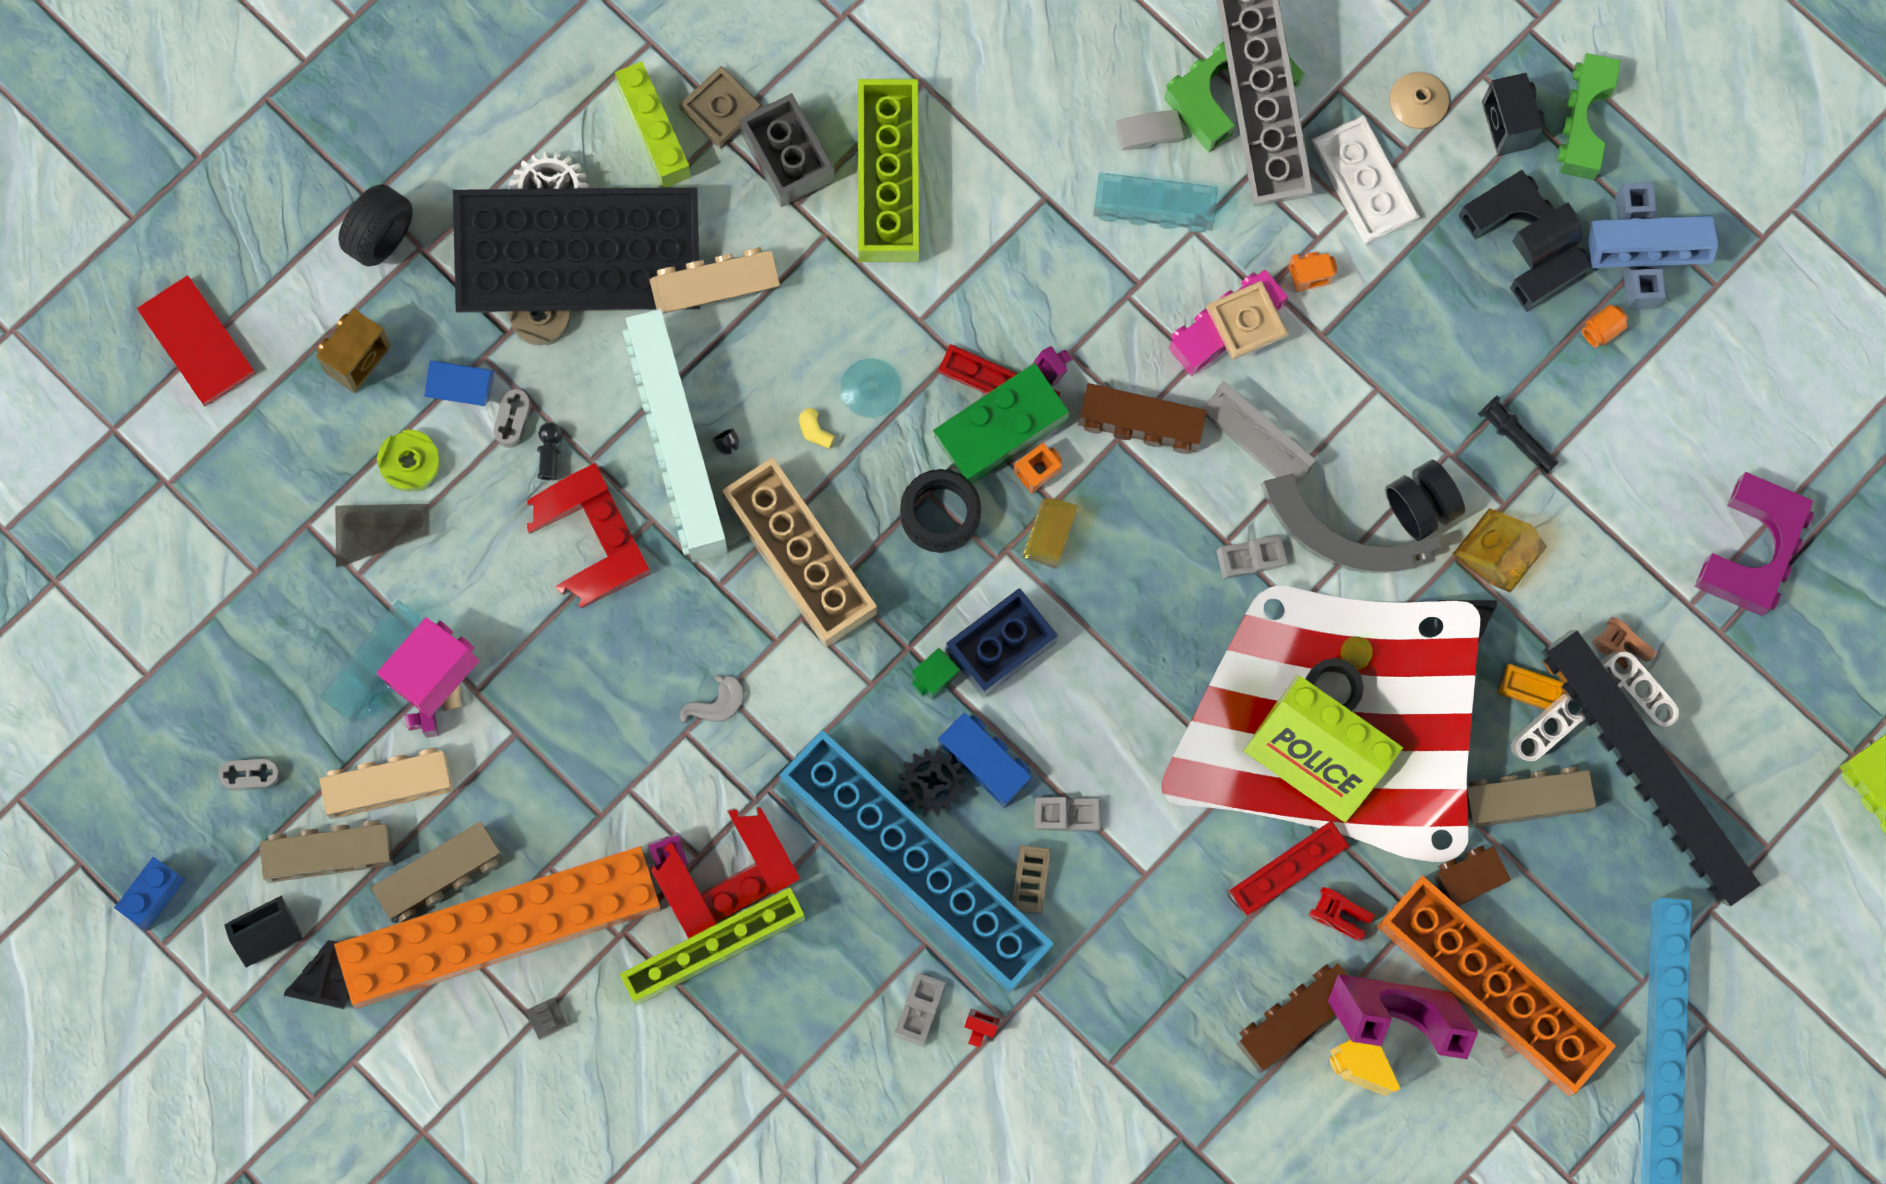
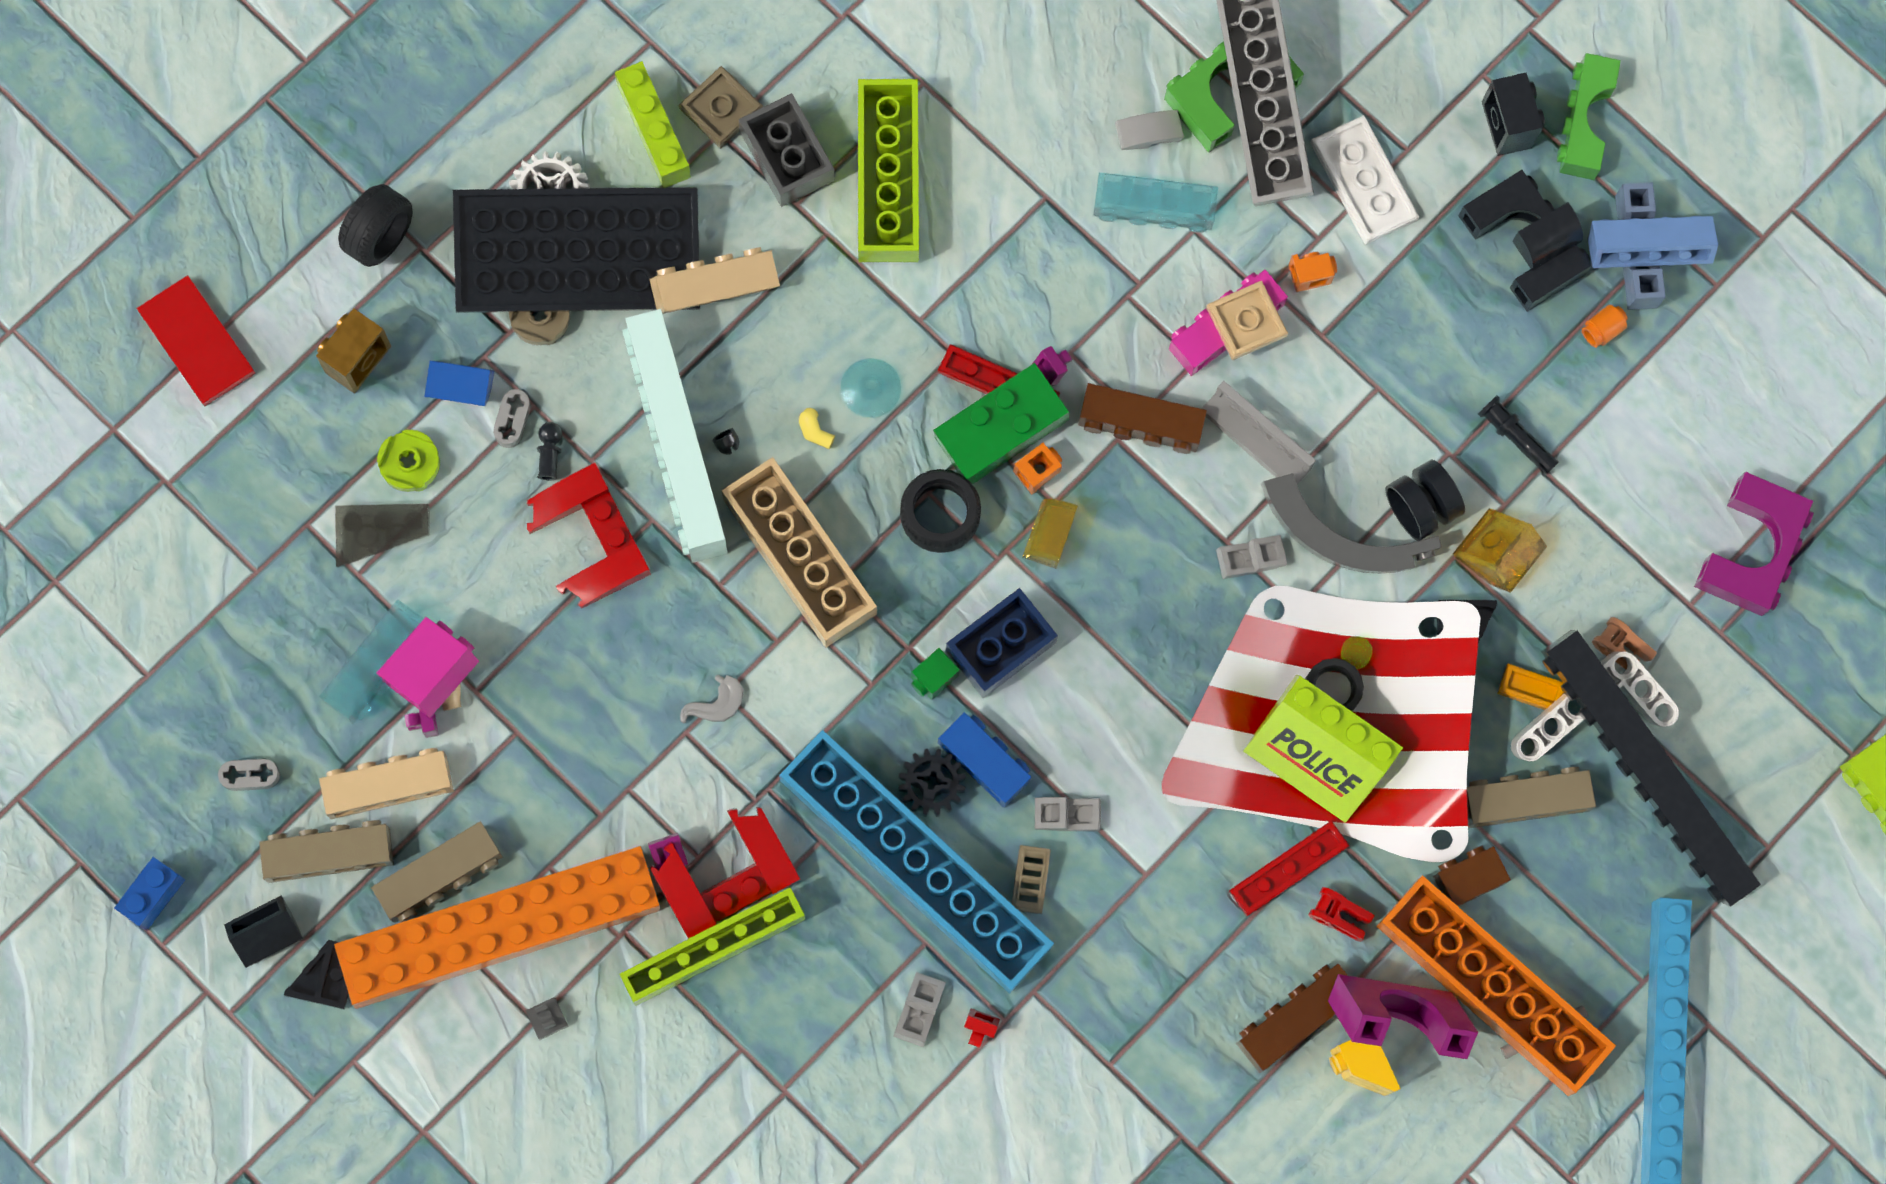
(1416, 112): tan dish -> none

